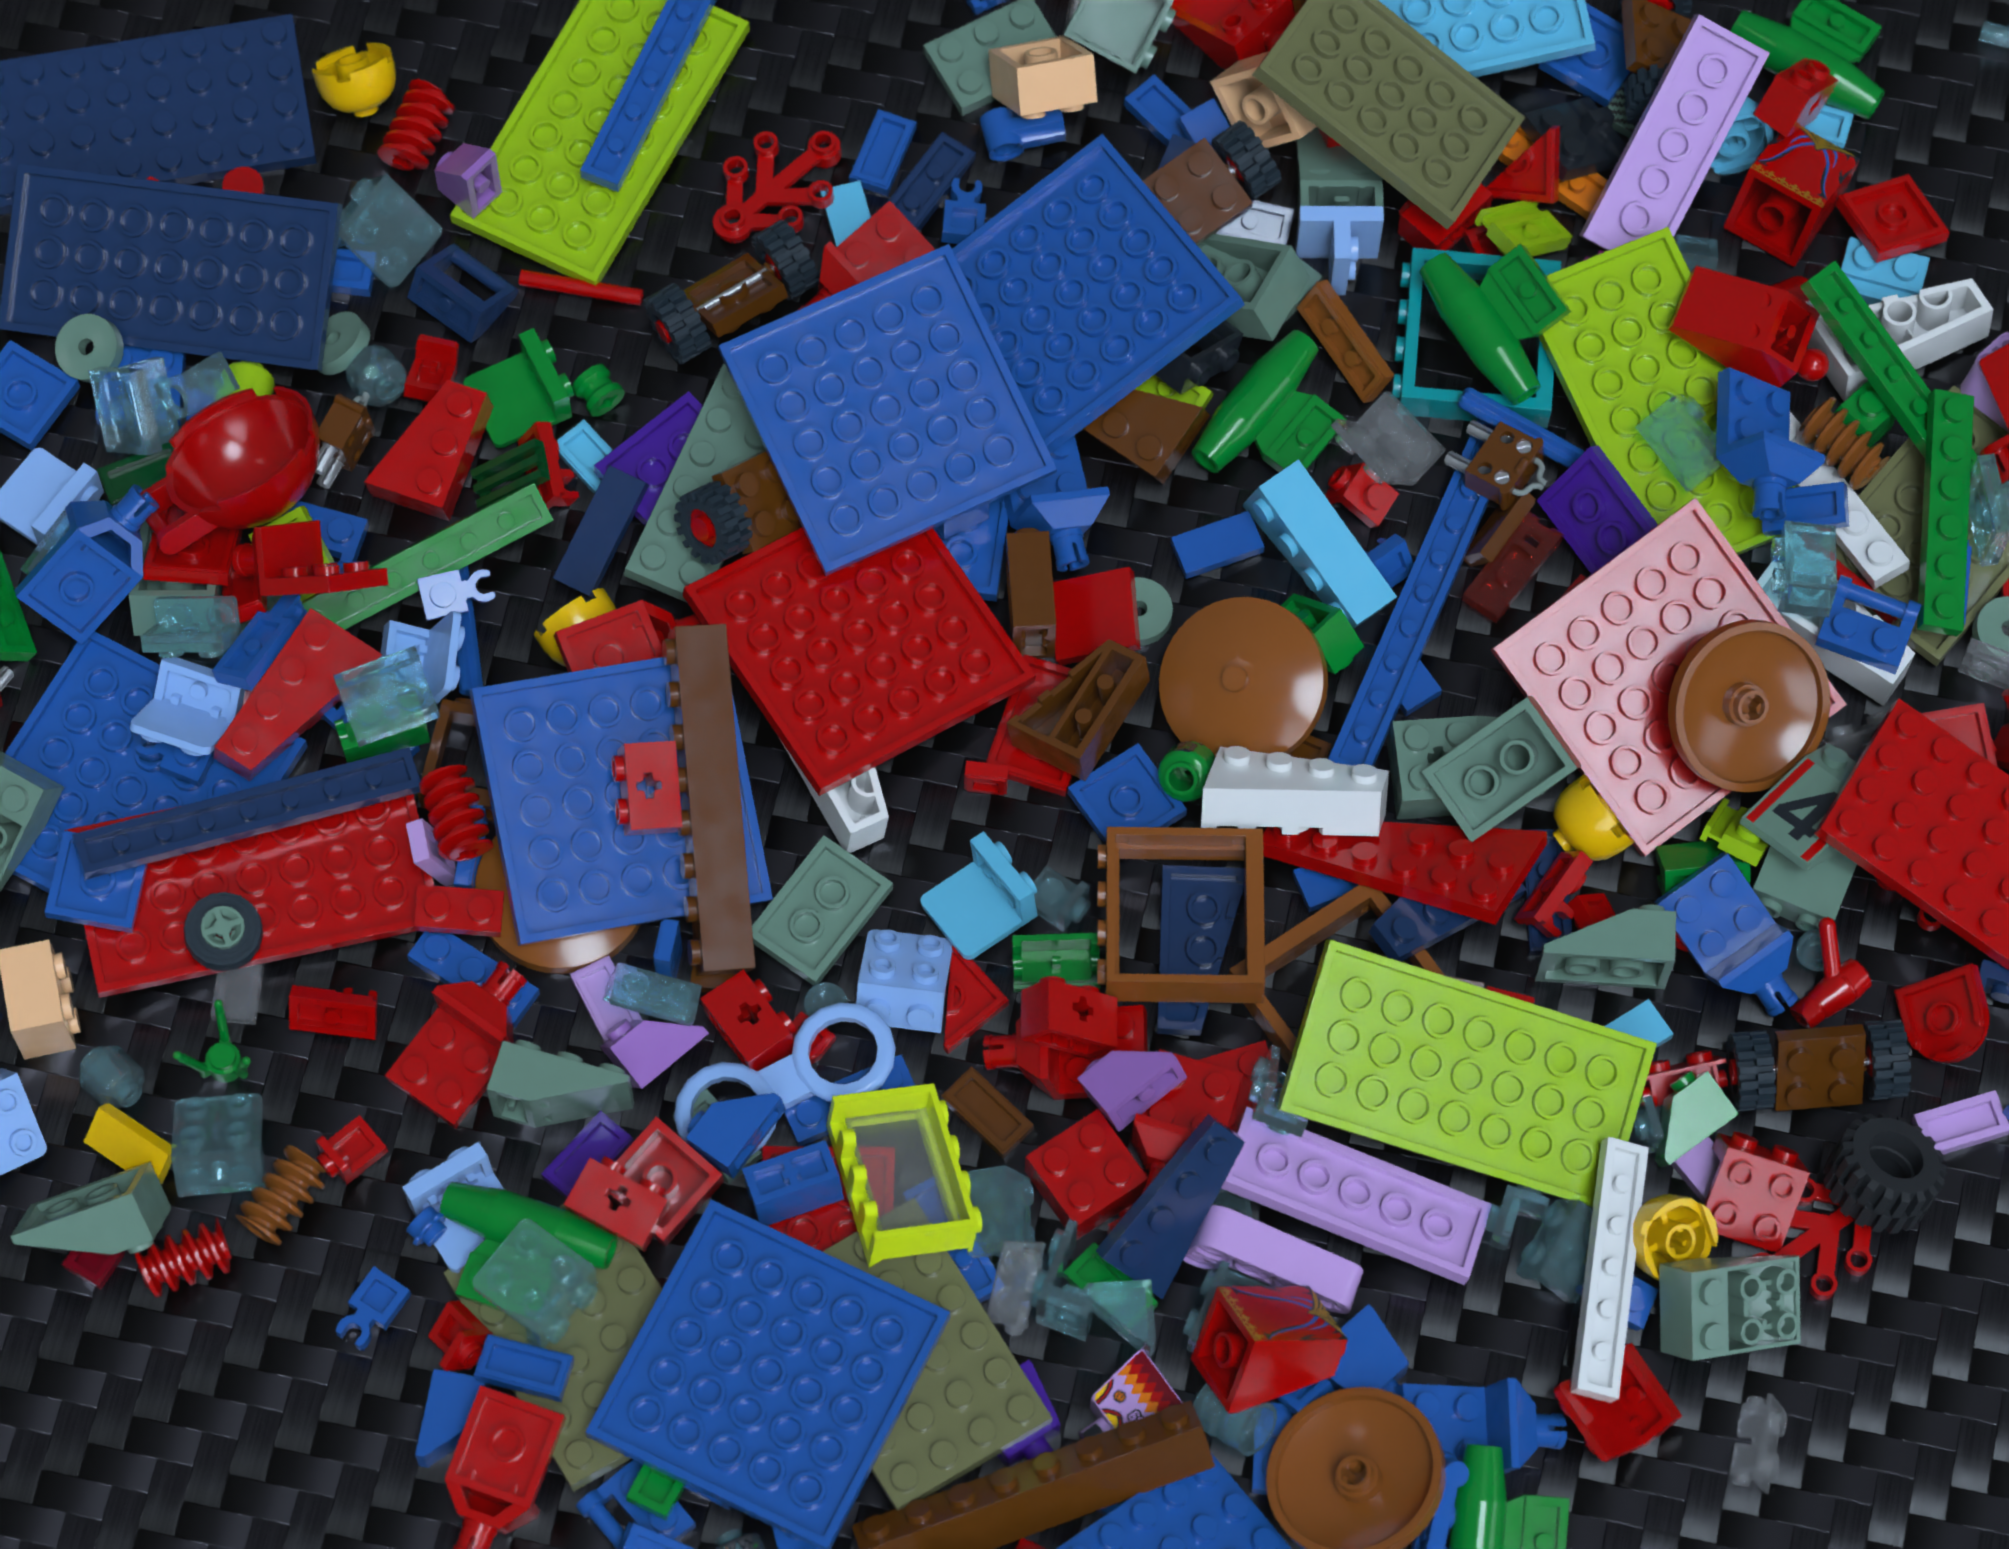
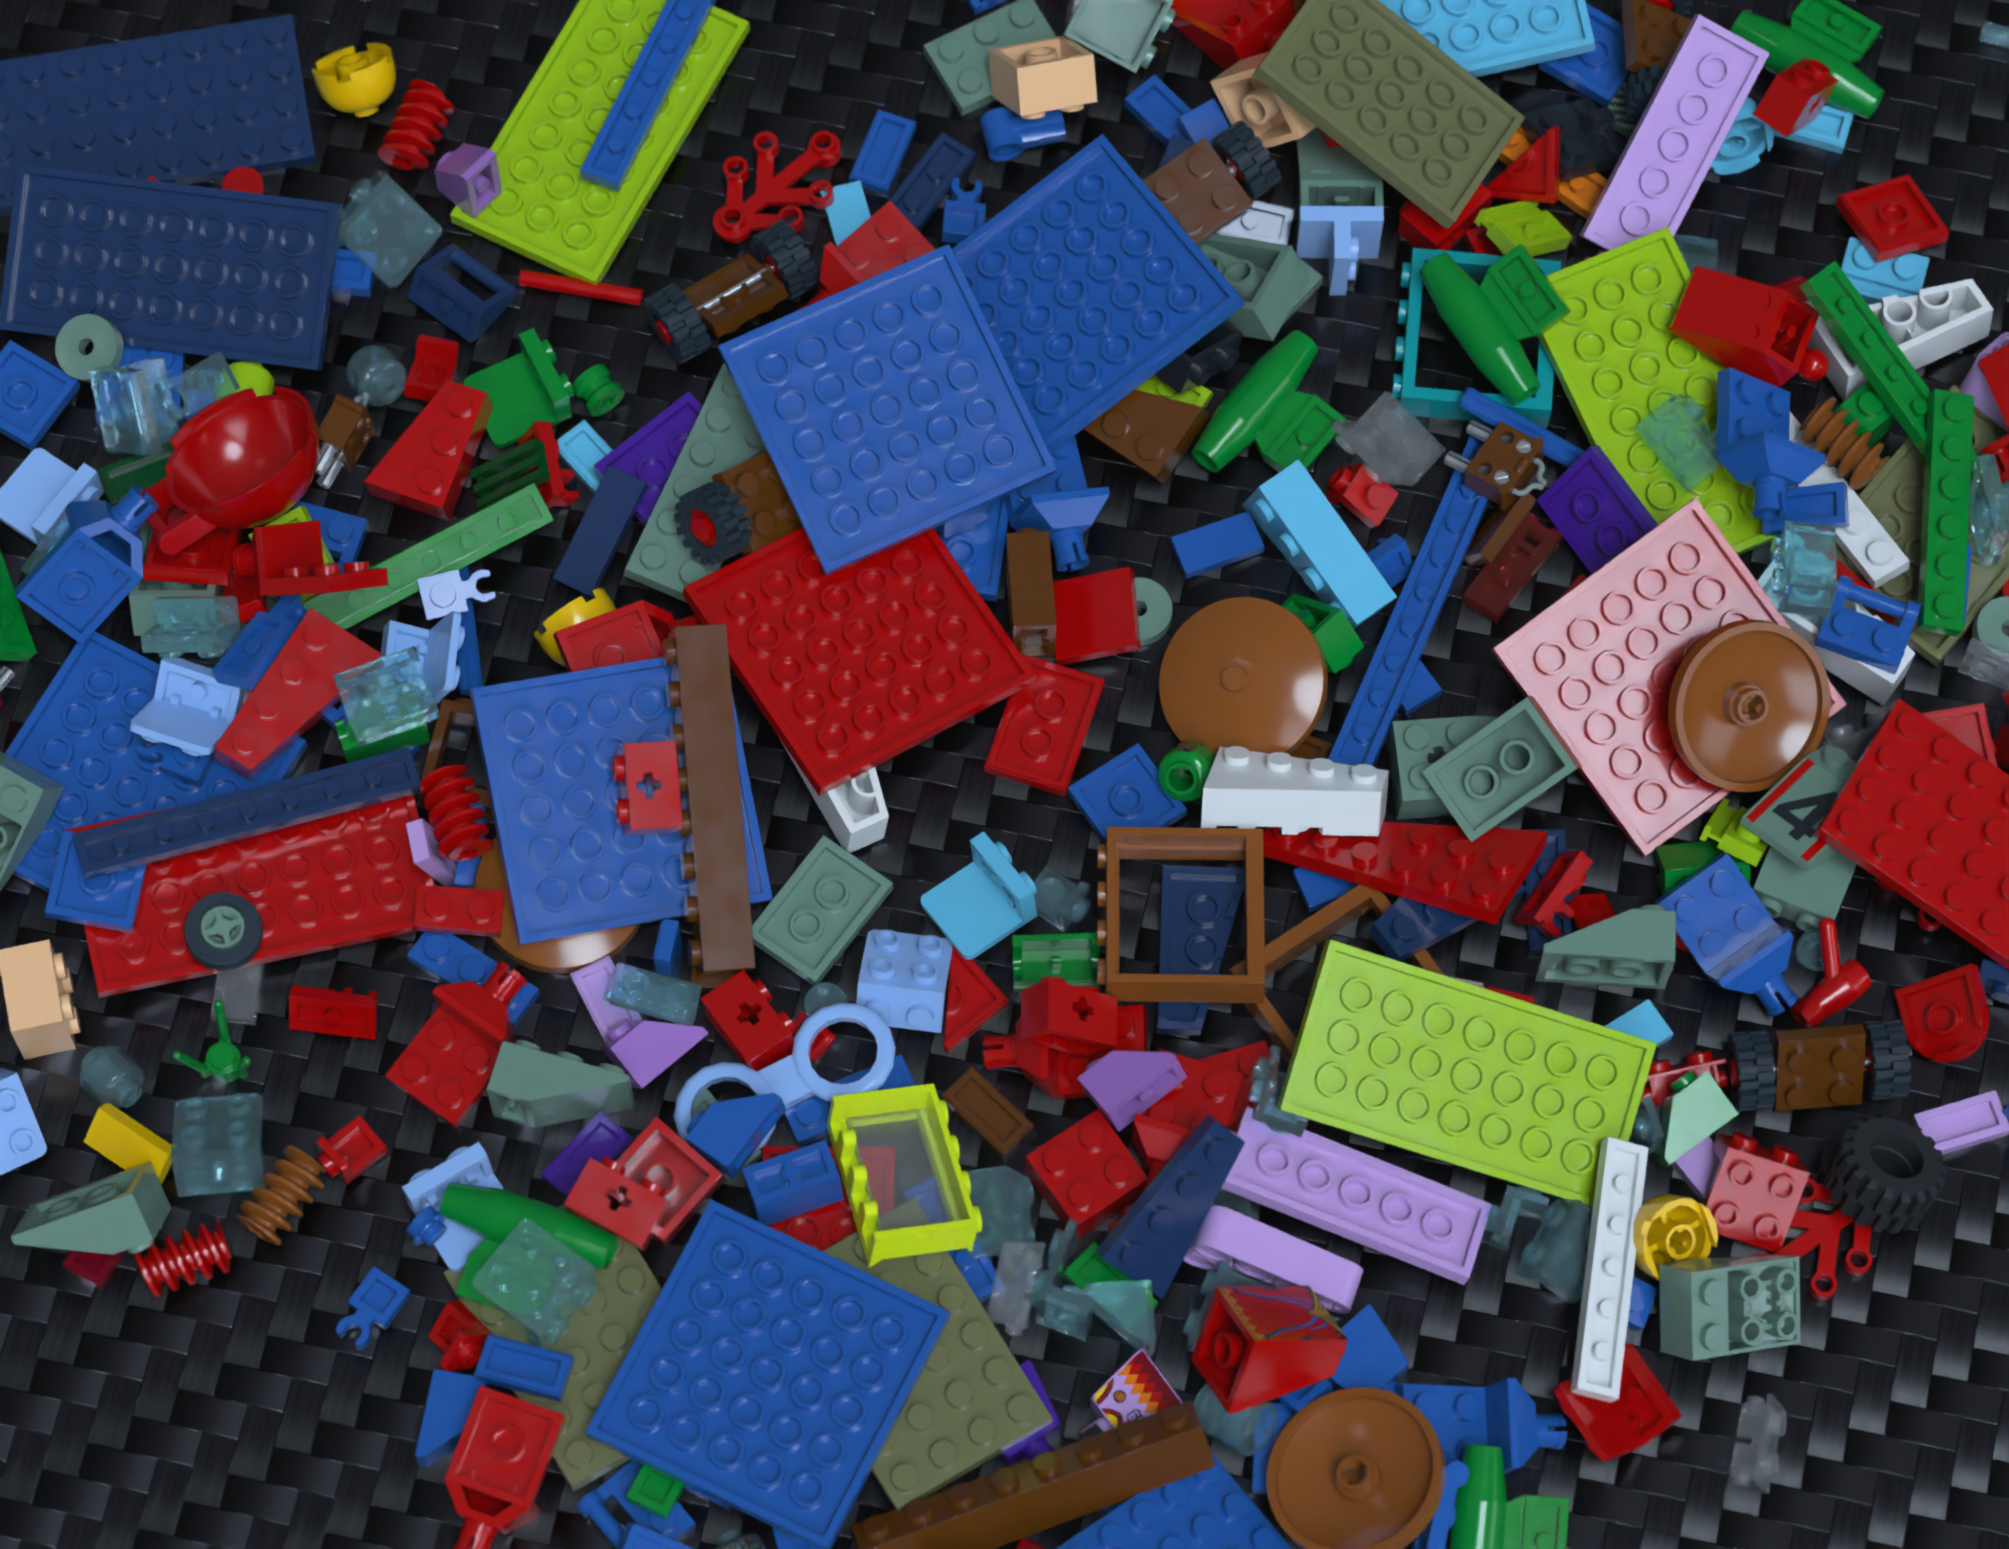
(344, 338): sand green piece -> none
(986, 778): red tile -> none
(1083, 712): reddish brown wedge -> none
(1345, 341): dark orange tile -> none
(1588, 823): yellow cylinder -> none
(1790, 193): red slope -> none

